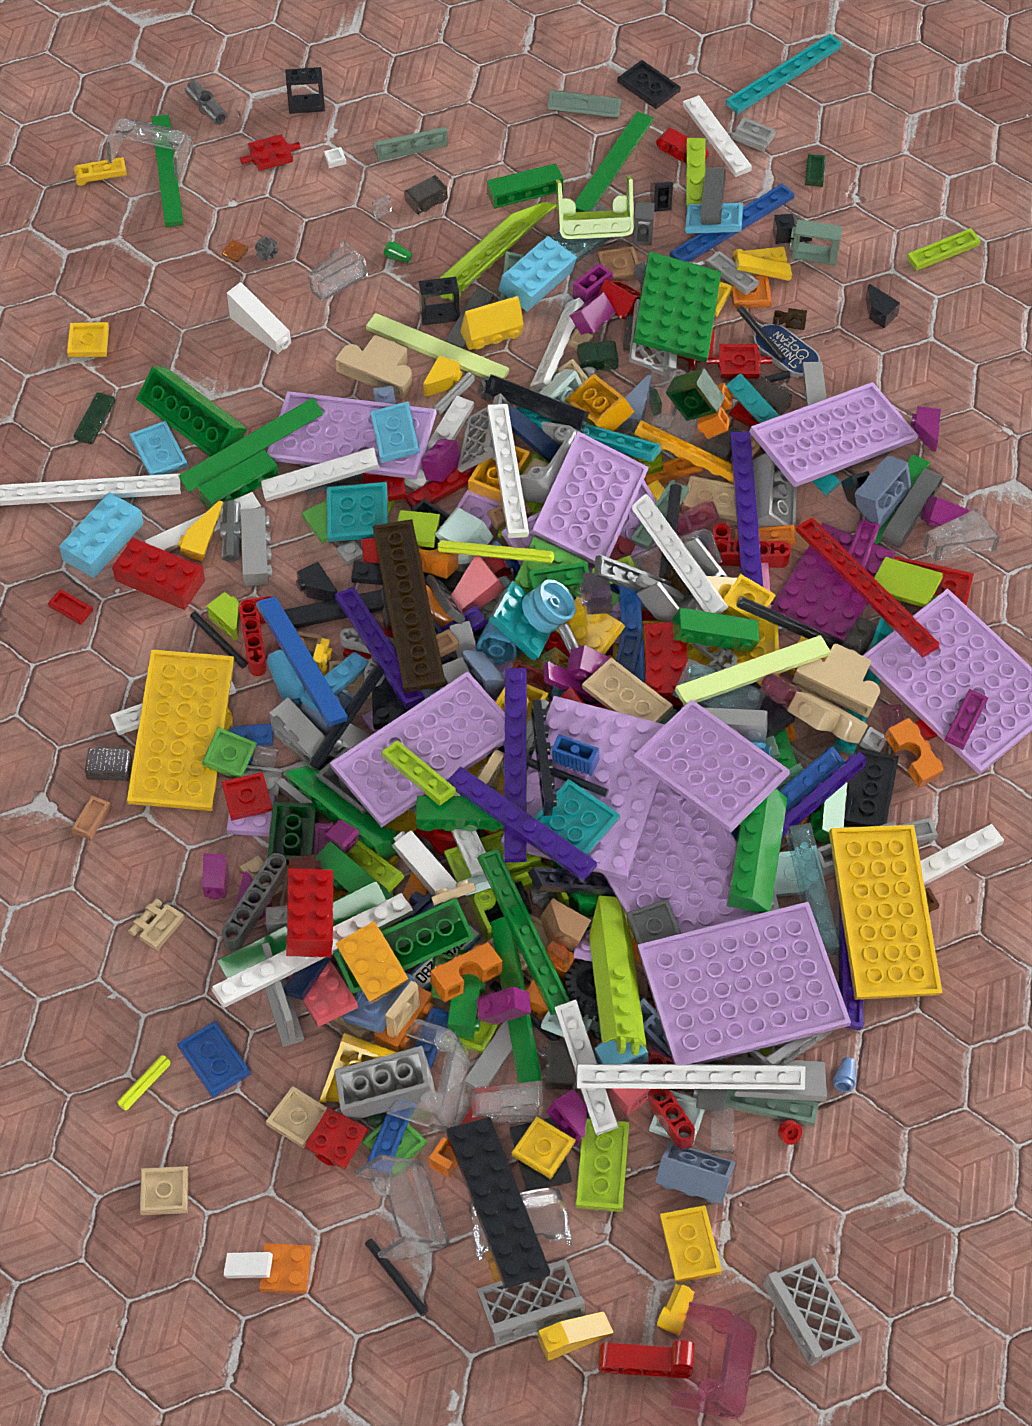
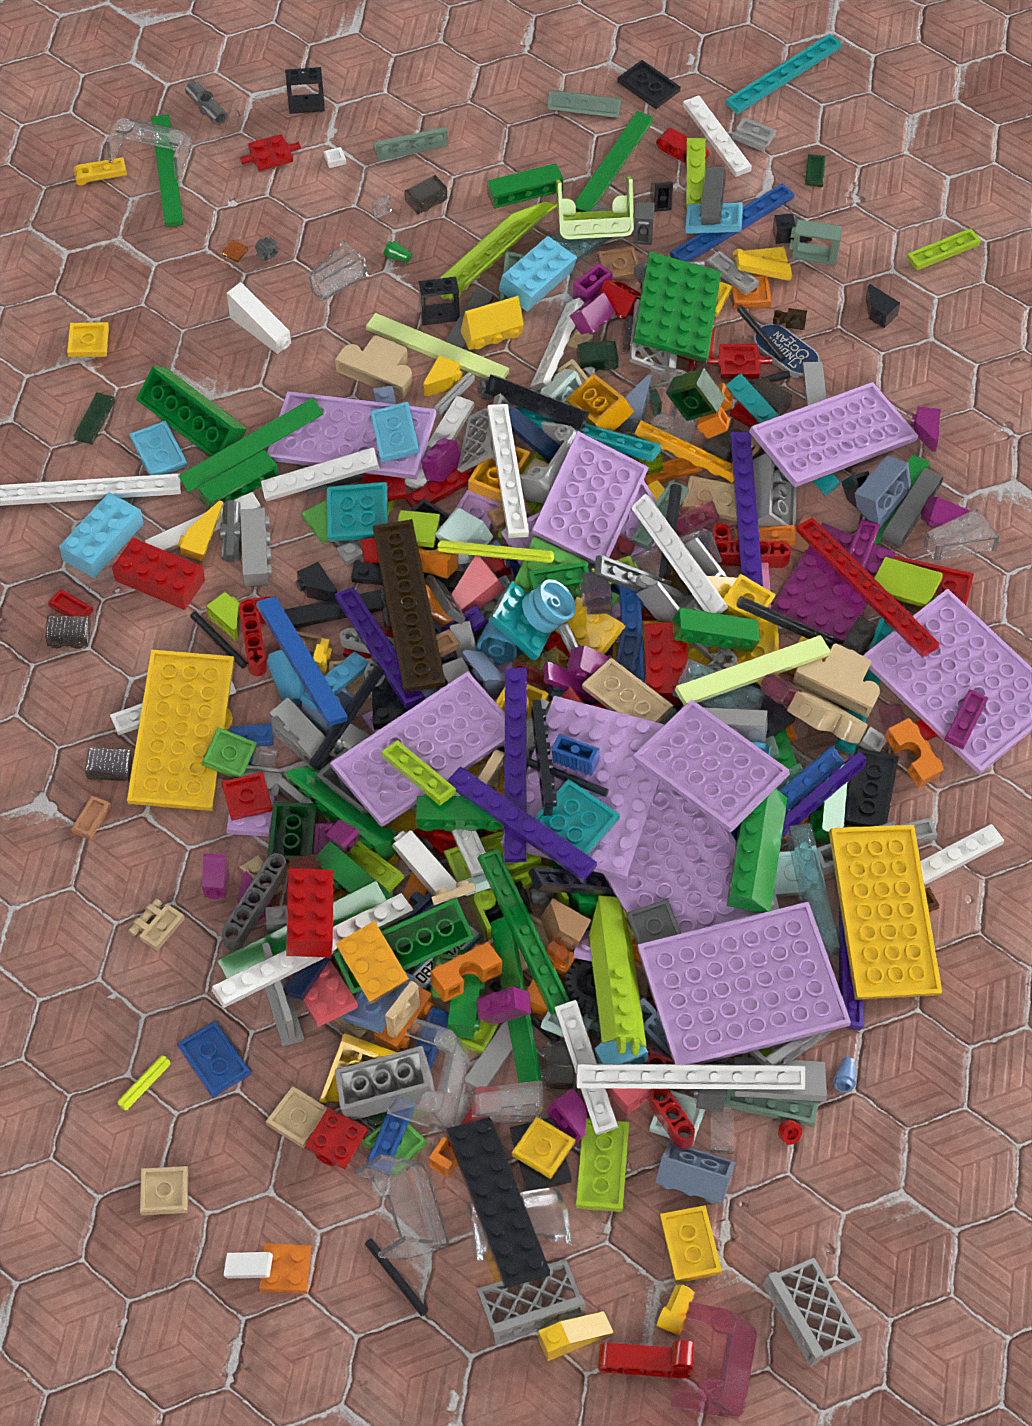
(67, 631): none -> clear smoke brick

